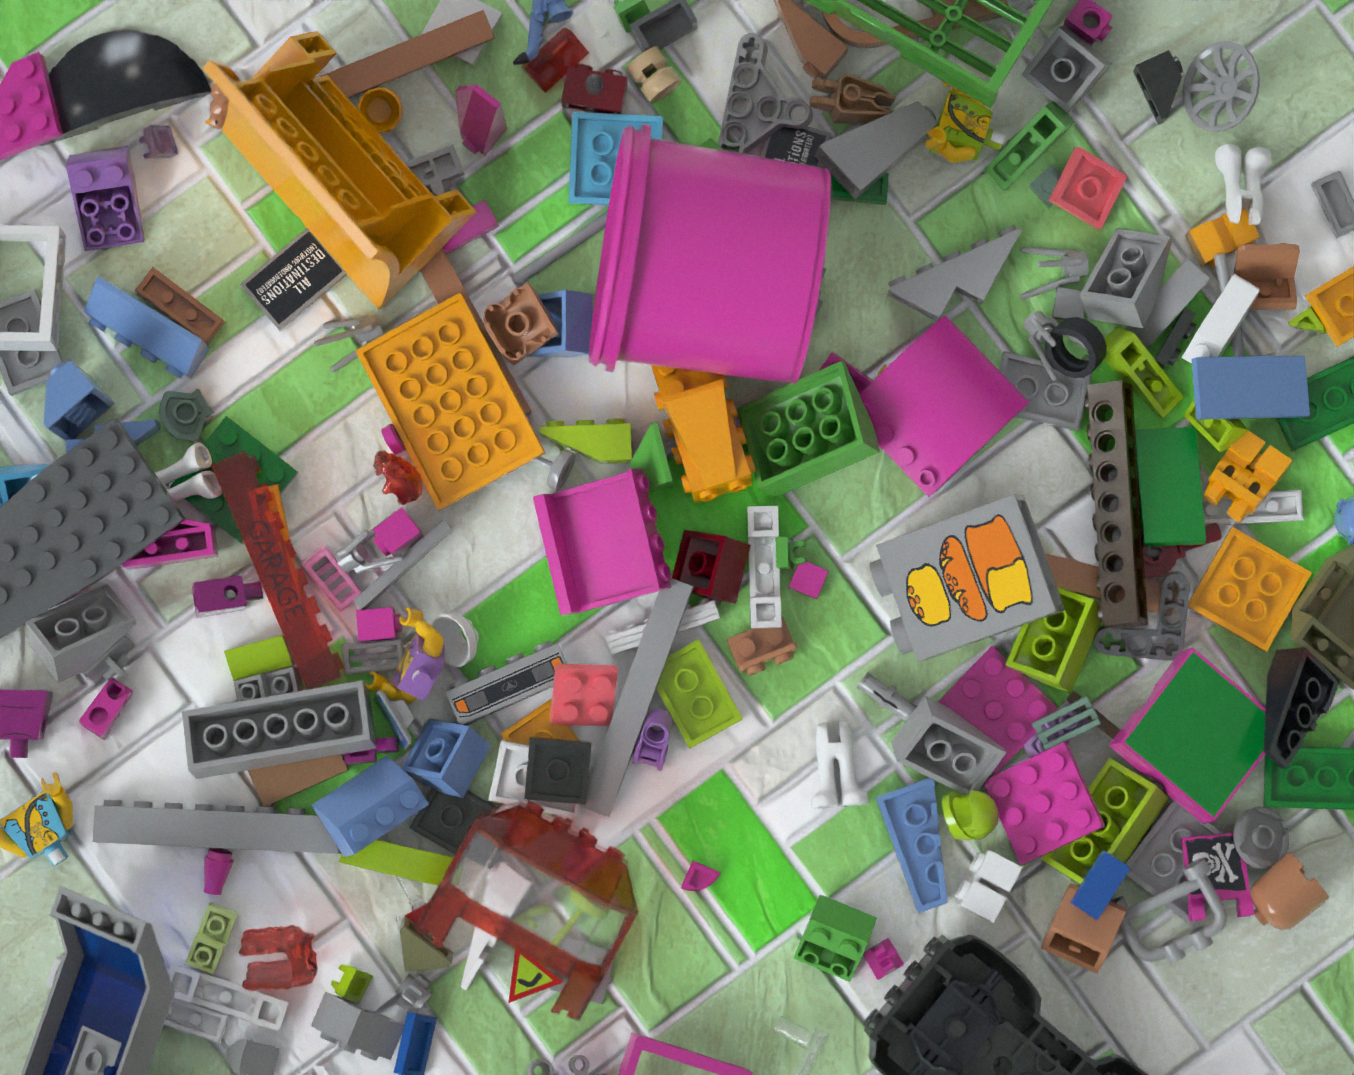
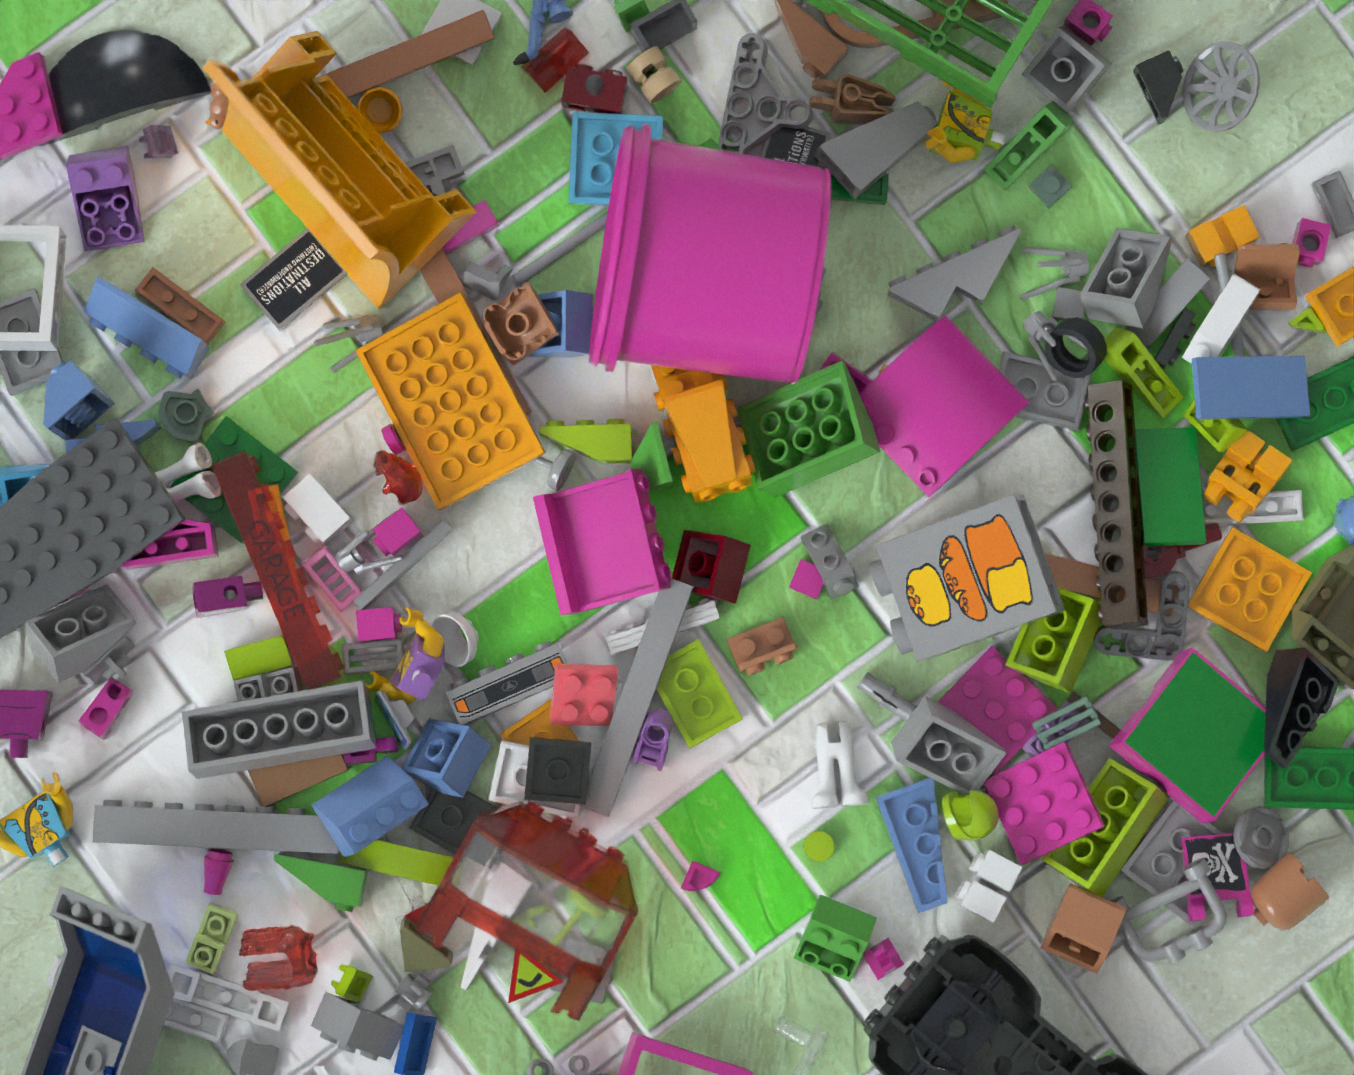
(317, 509): none -> white brick
(331, 881): none -> bright green slope
(479, 118): dark pink wedge -> none
(486, 281): none -> light grey tile
(763, 574): white slope -> none
(785, 553): bright green tile -> none
(818, 846): none -> lime tile
(830, 561): none -> light grey bracket
(1088, 188): coral plate -> none
(1100, 885): blue tile -> none
(1255, 164): white piece -> none
(1319, 233): none -> dark pink brick

